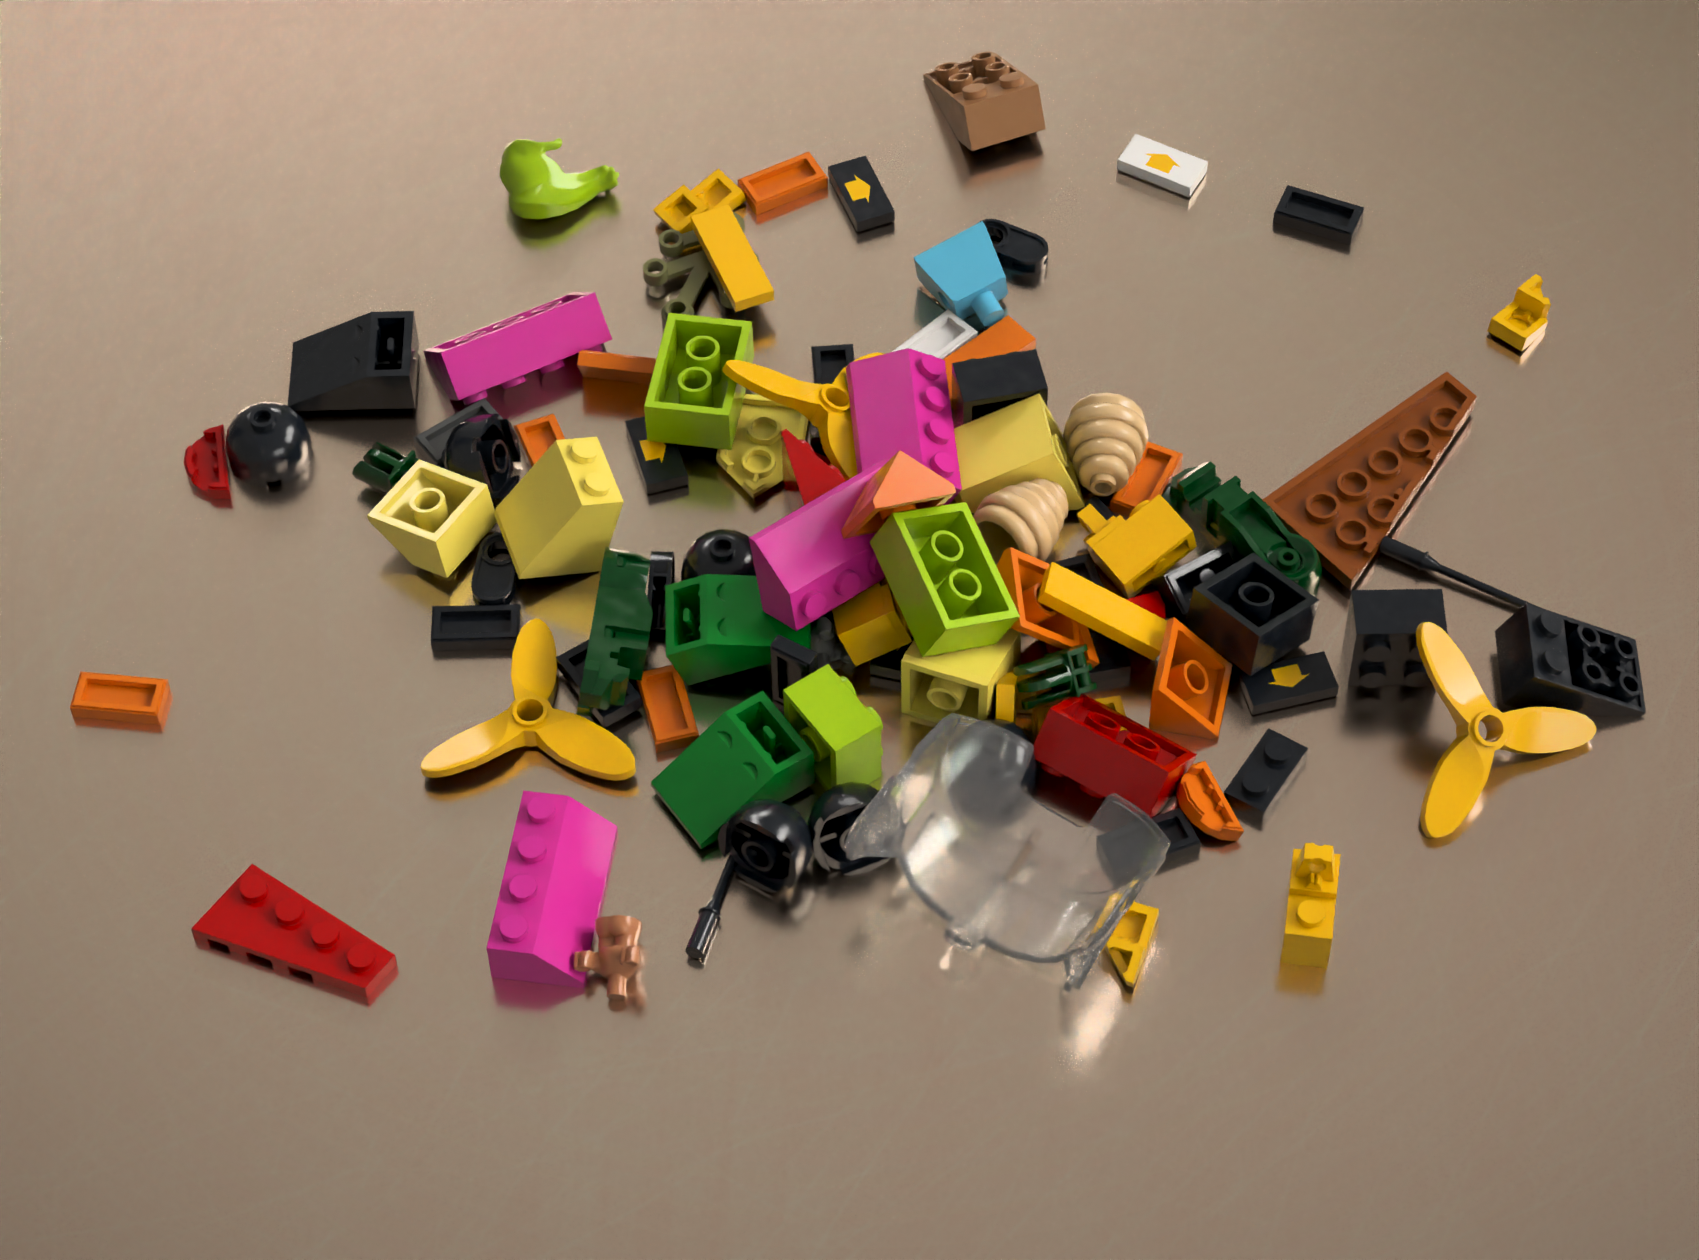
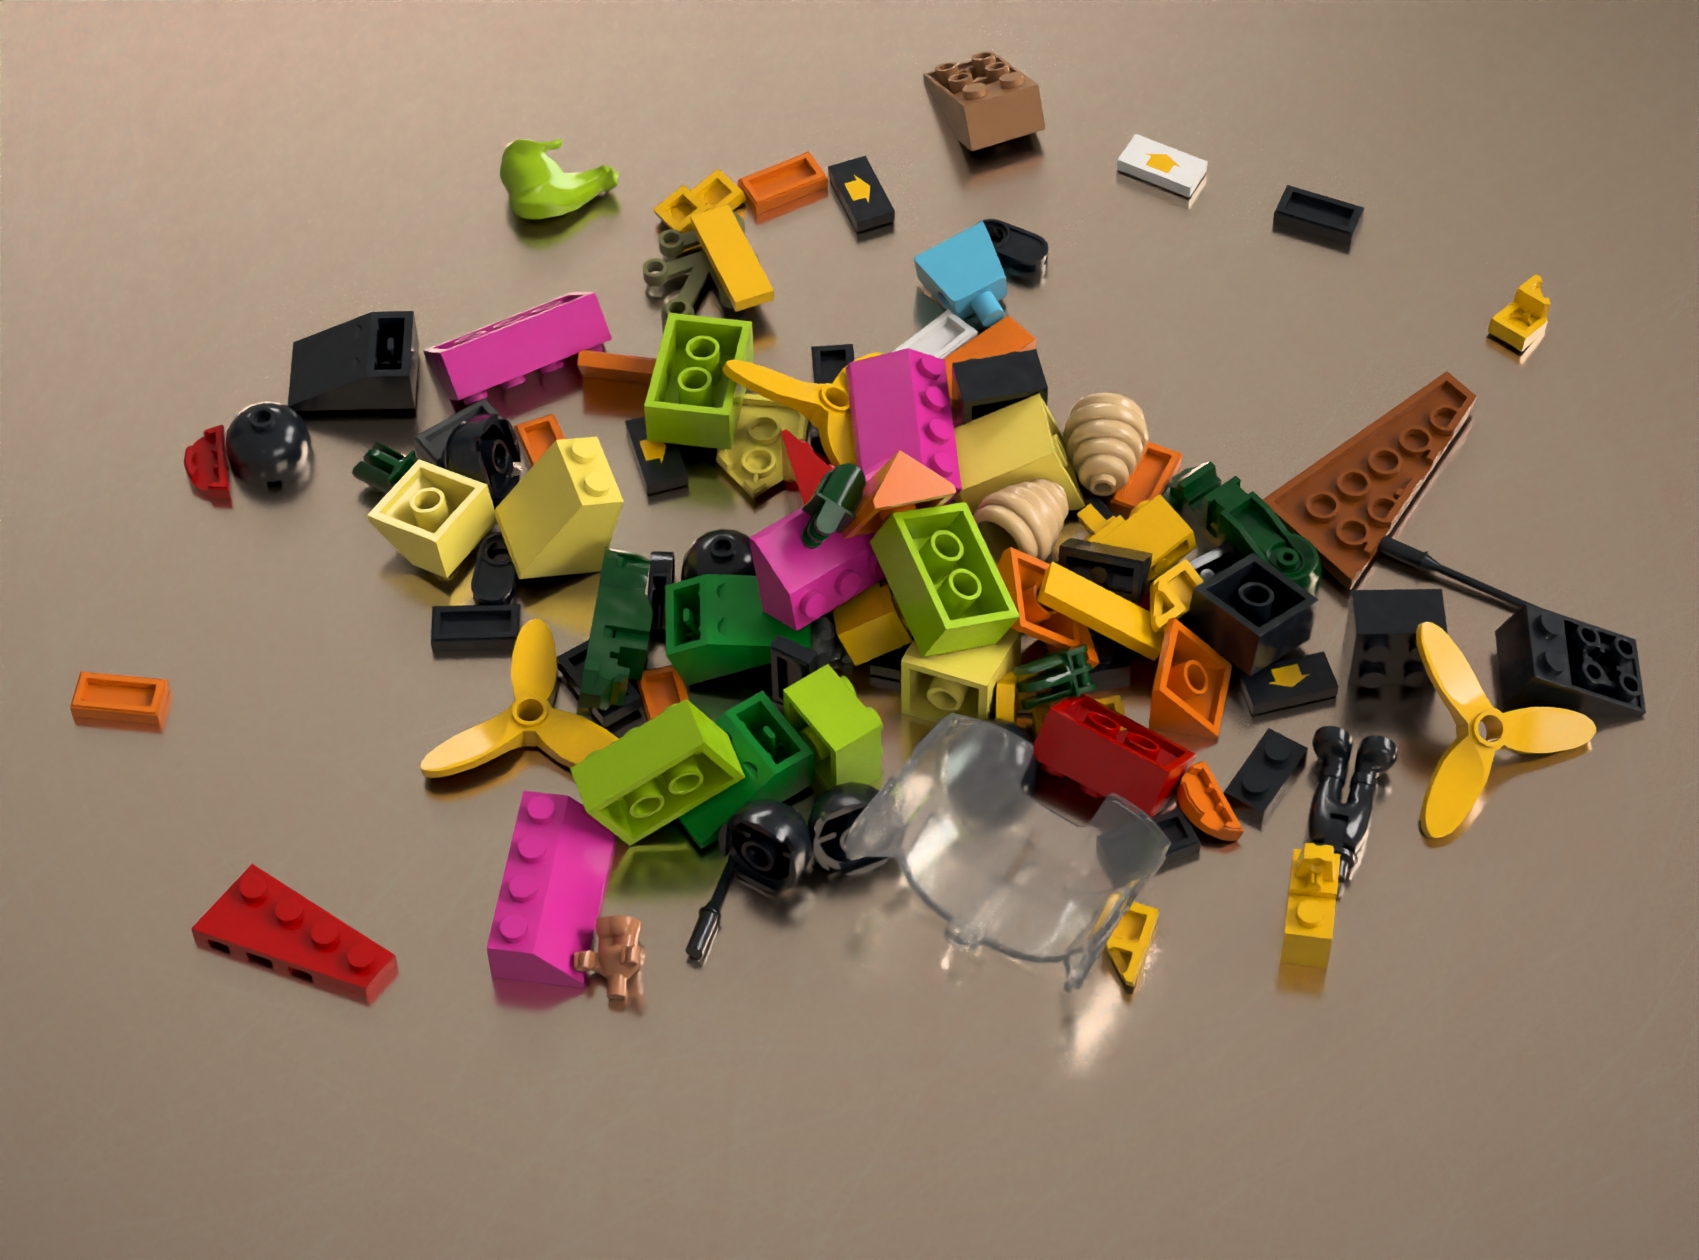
(657, 772): none -> lime brick
(833, 504): none -> dark green arm
(1109, 566): none -> black slope
(1172, 594): none -> yellow slope
(1346, 823): none -> black piece

